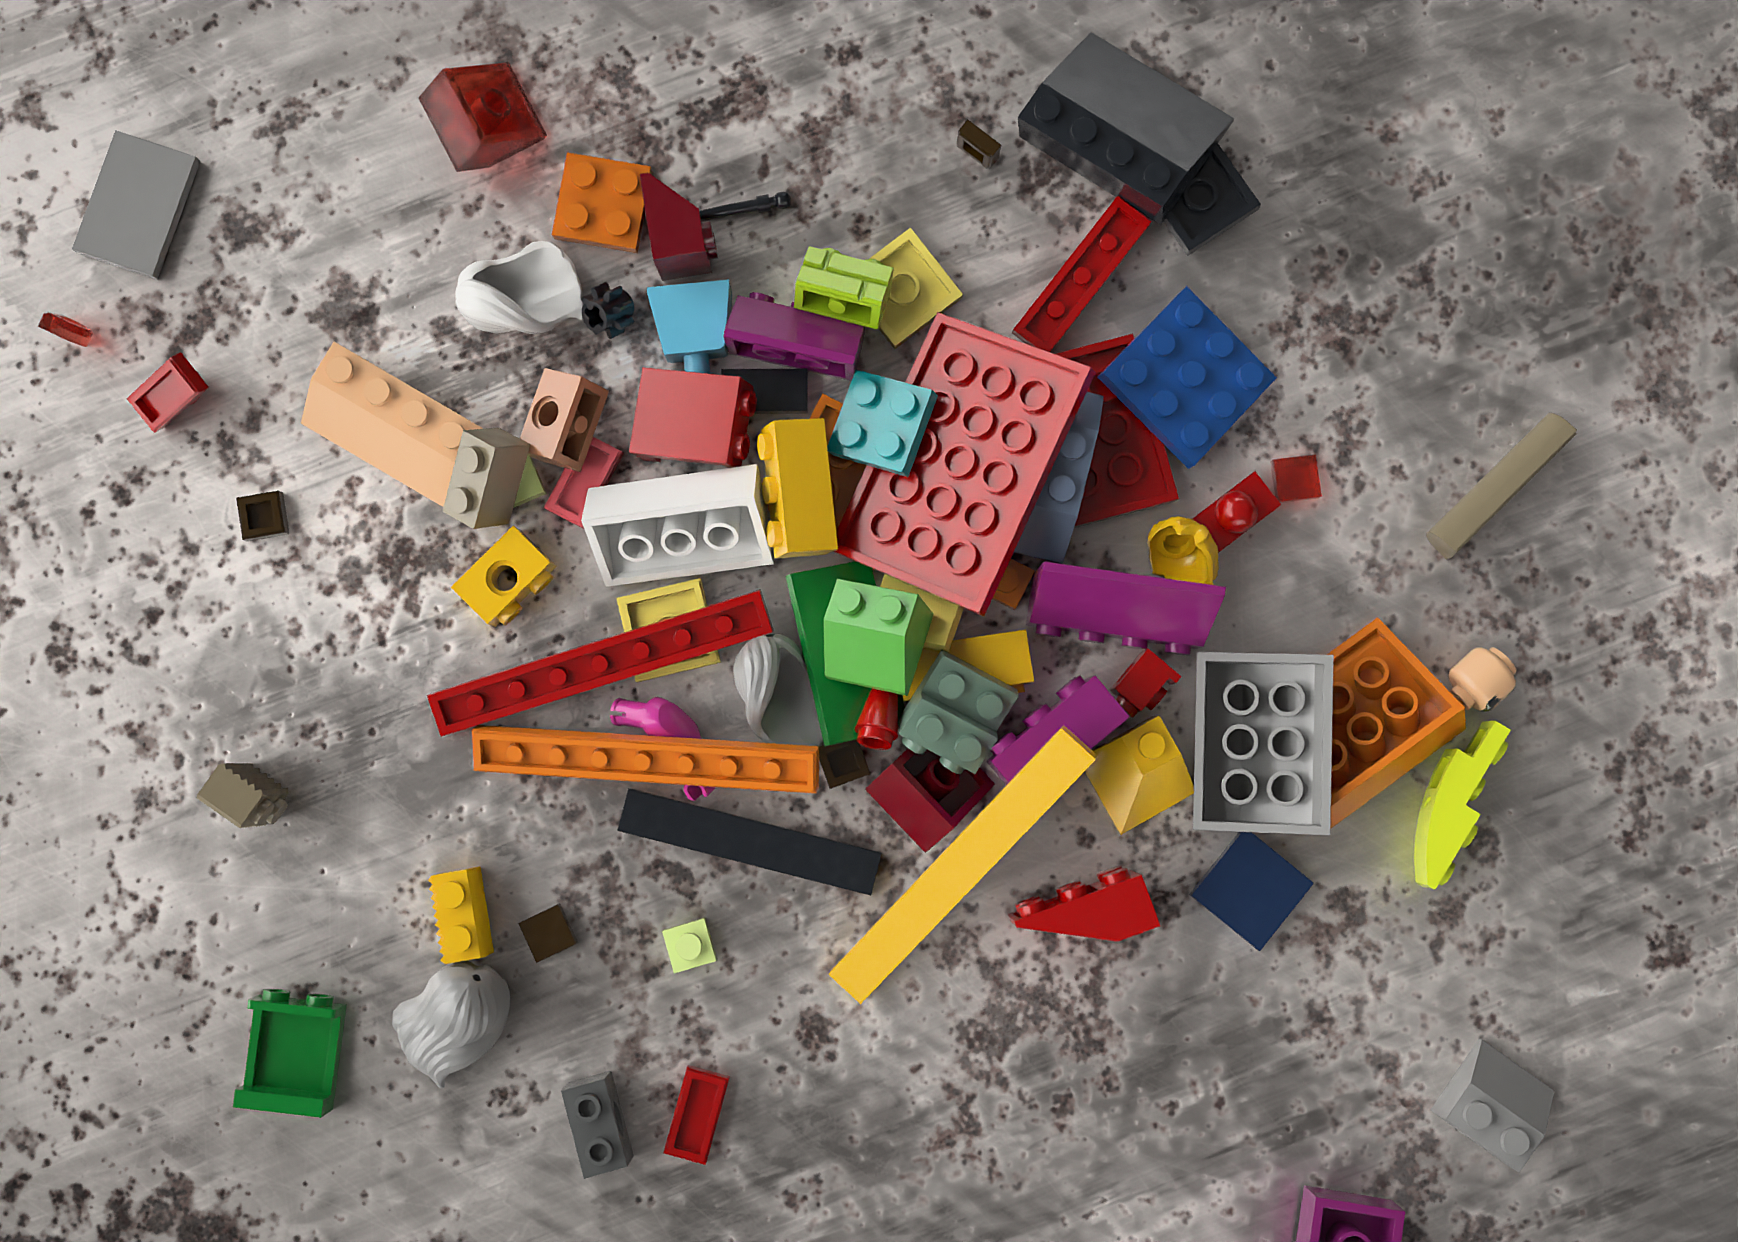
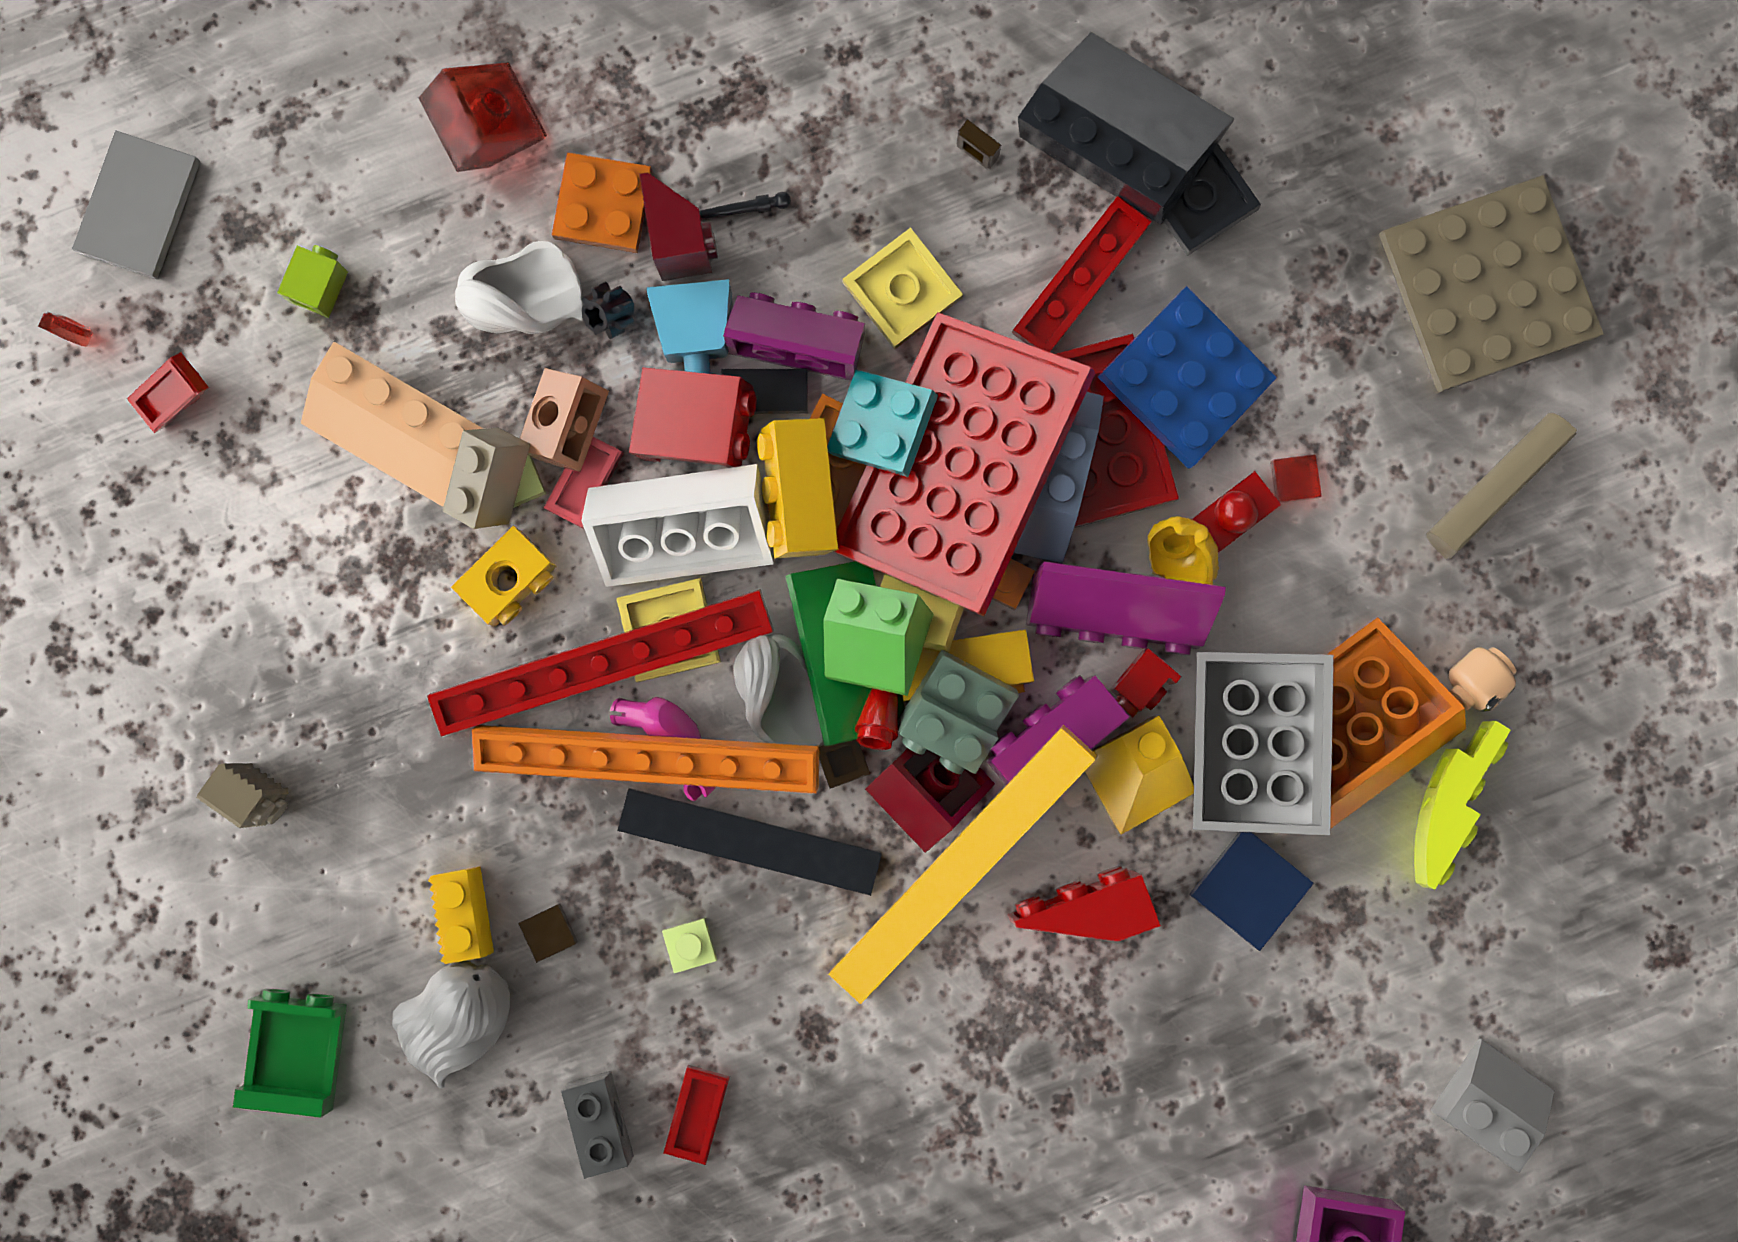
(262, 516): dark brown tile -> none
(313, 280): none -> lime brick
(843, 287): lime brick -> none
(1490, 284): none -> dark tan plate

